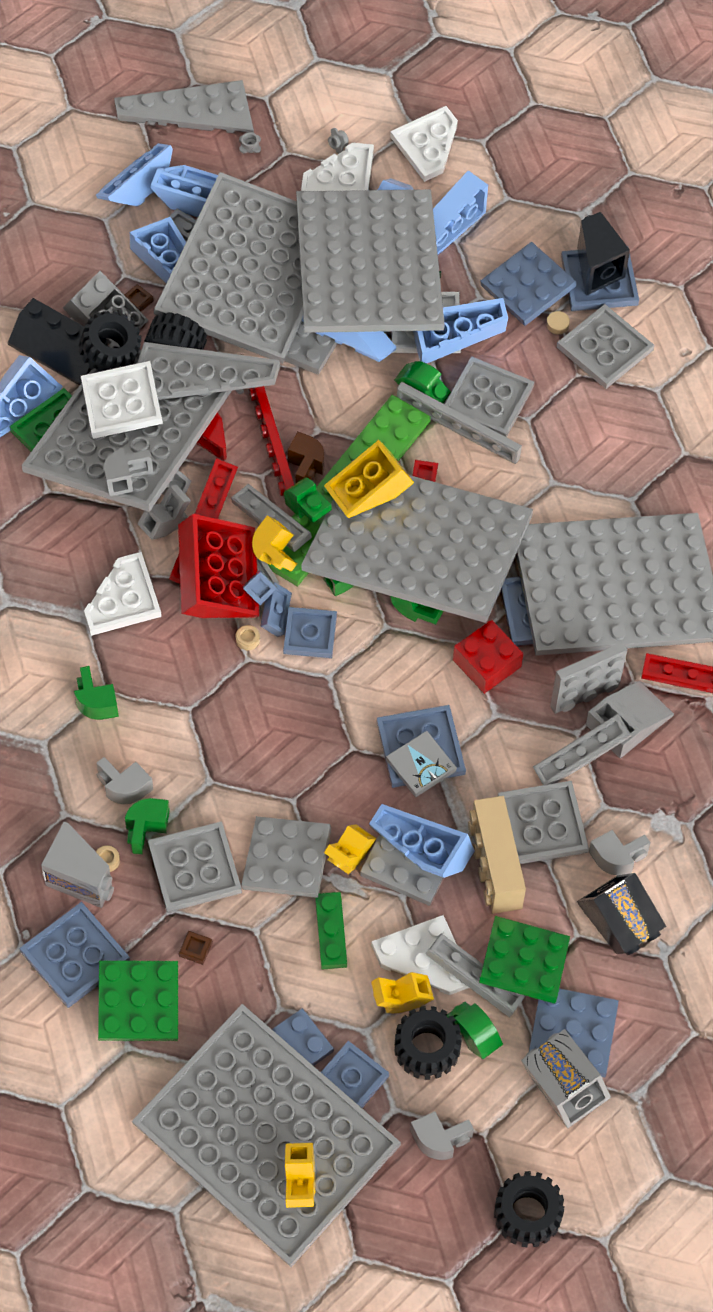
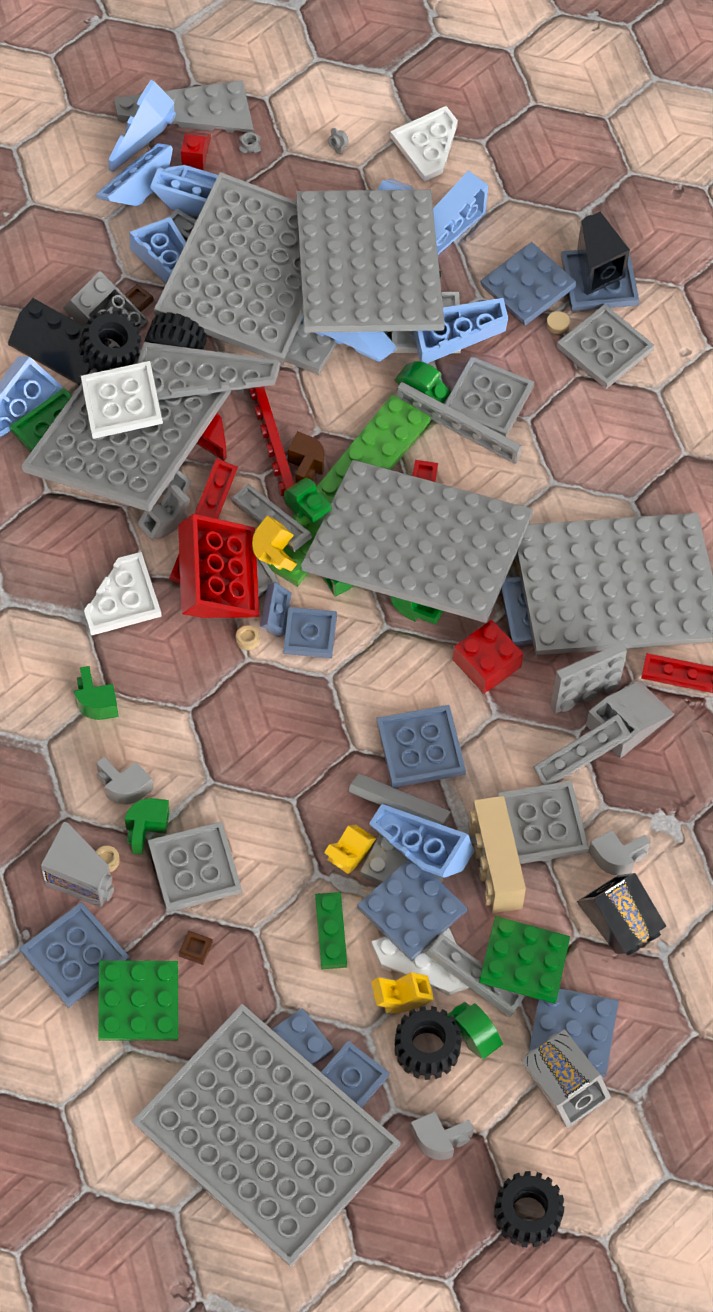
(121, 468): light grey brick -> none
(151, 119): none -> light blue wedge
(195, 149): none -> red slope
(260, 587): sand blue plate -> none
(286, 857): light grey plate -> none
(300, 1174): yellow brick -> none
(343, 171): white plate -> none
(368, 481): yellow slope -> none
(387, 795): none -> light grey tile
(412, 908): none -> sand blue plate
(421, 764): light grey tile -> none

